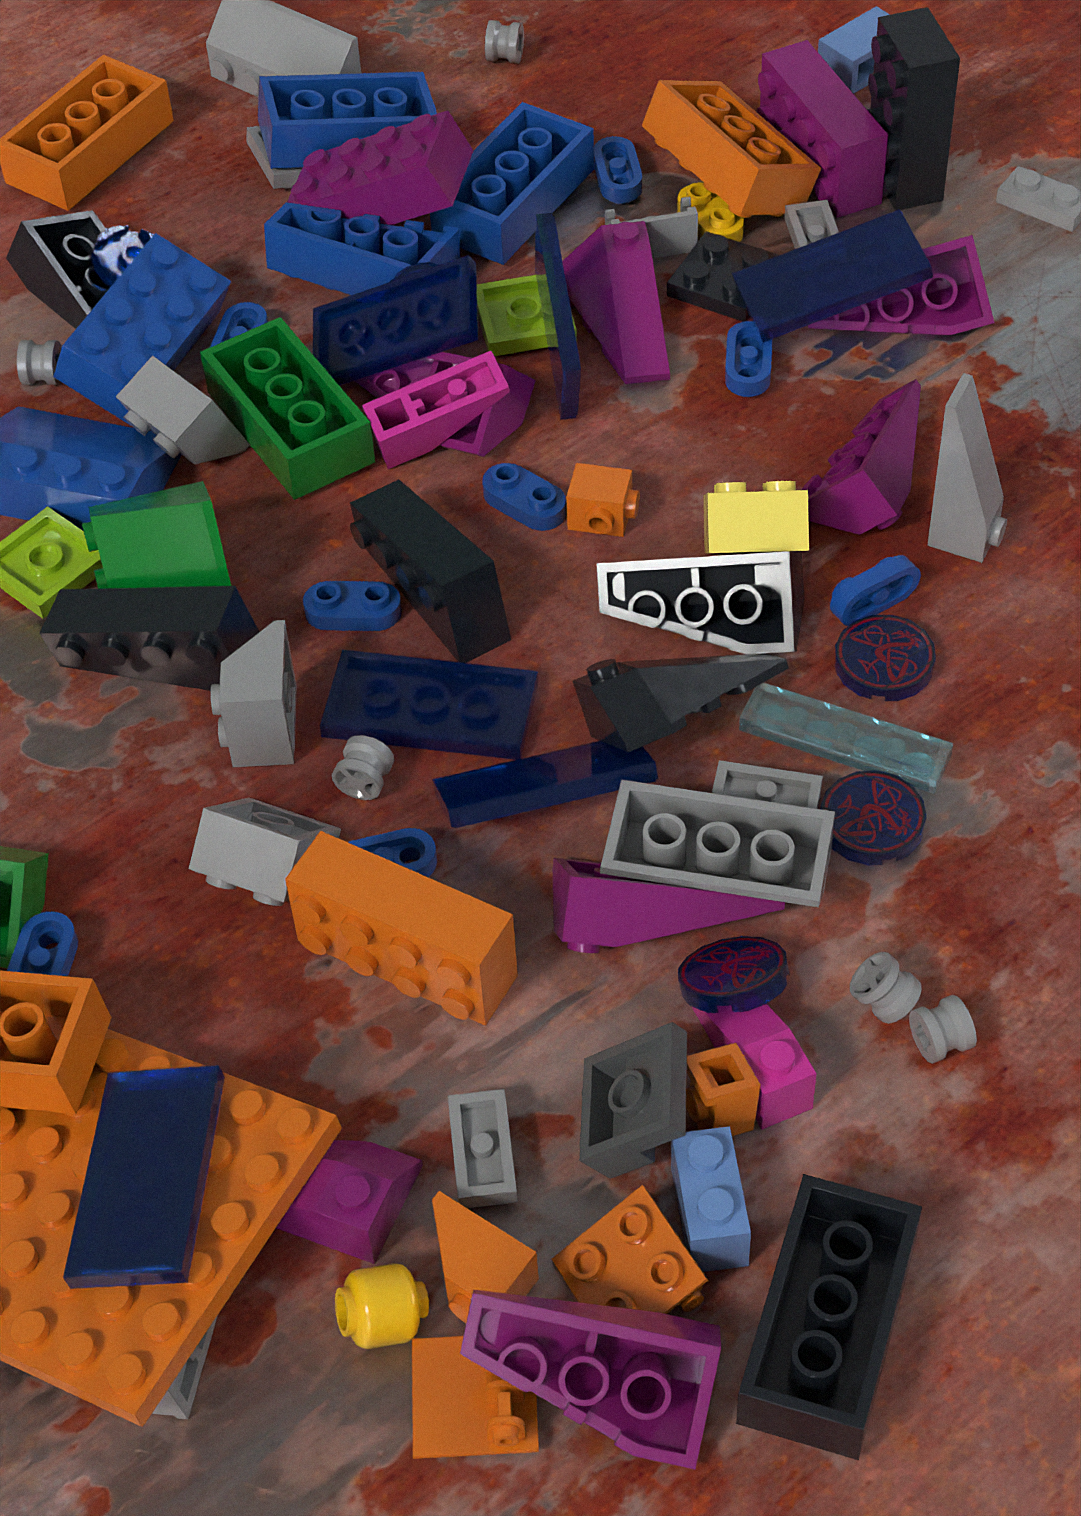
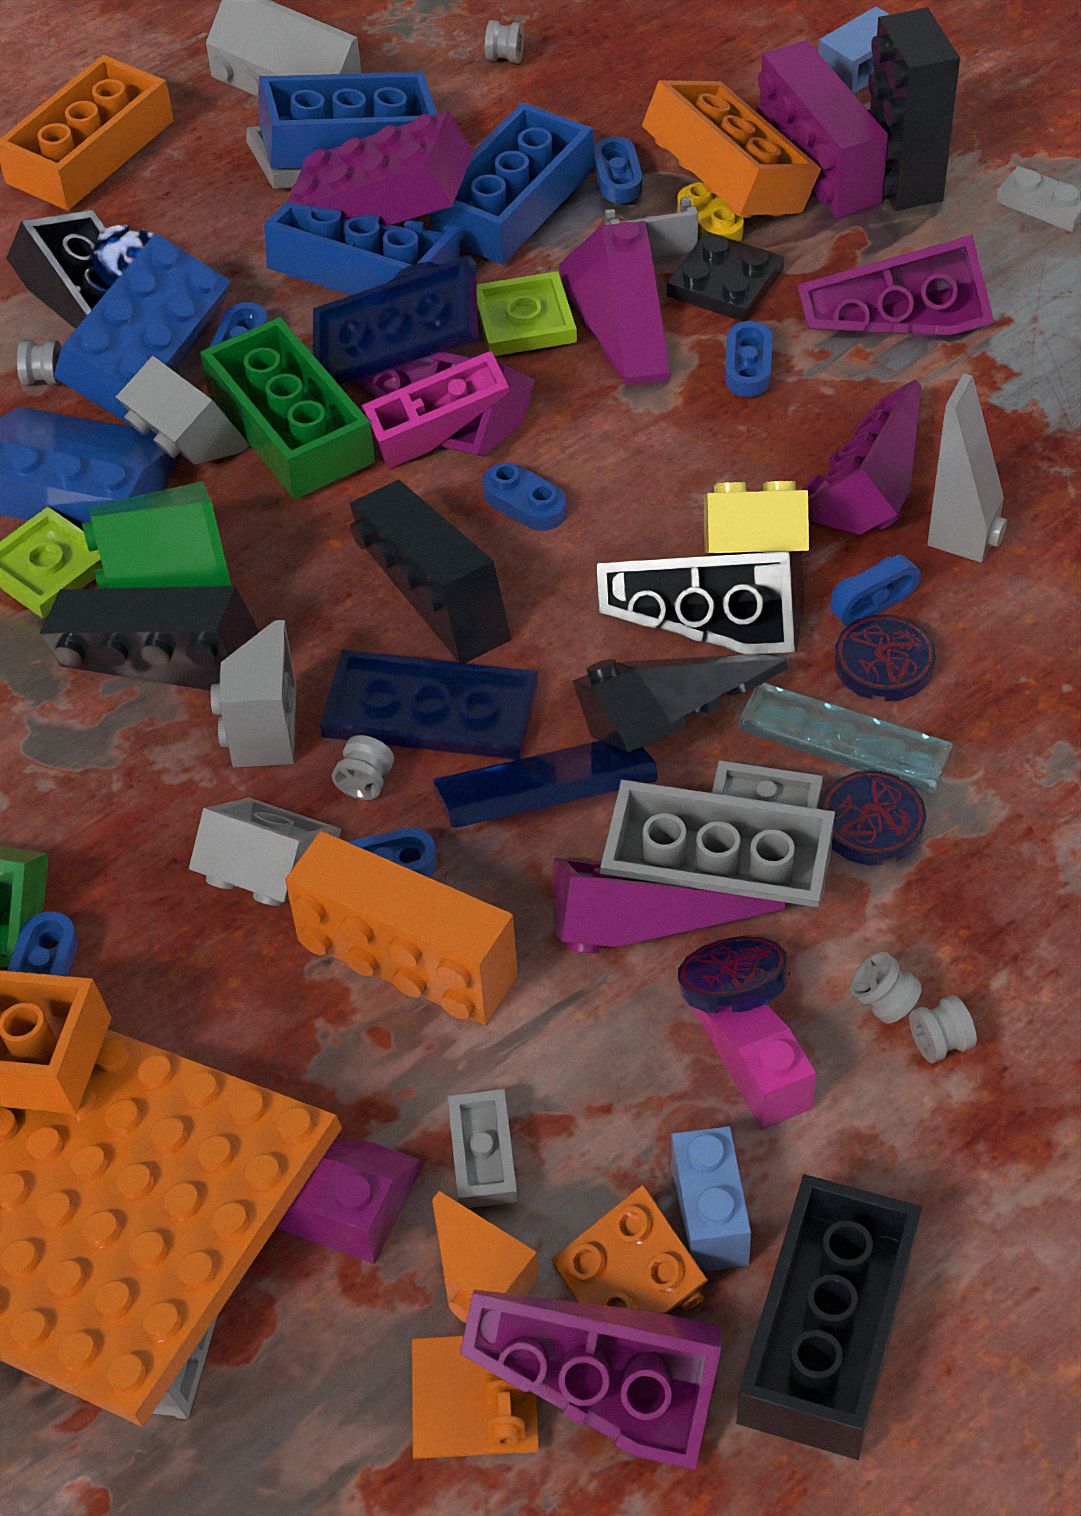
(145, 1178): clear blue tile -> none
(352, 605): blue plate -> none
(381, 1306): yellow head -> none
(557, 316): clear blue tile -> none
(601, 500): orange brick -> none
(633, 1100): dark grey plate -> none
(722, 1090): orange brick -> none
(809, 222): light grey plate -> none
(832, 275): clear blue tile -> none

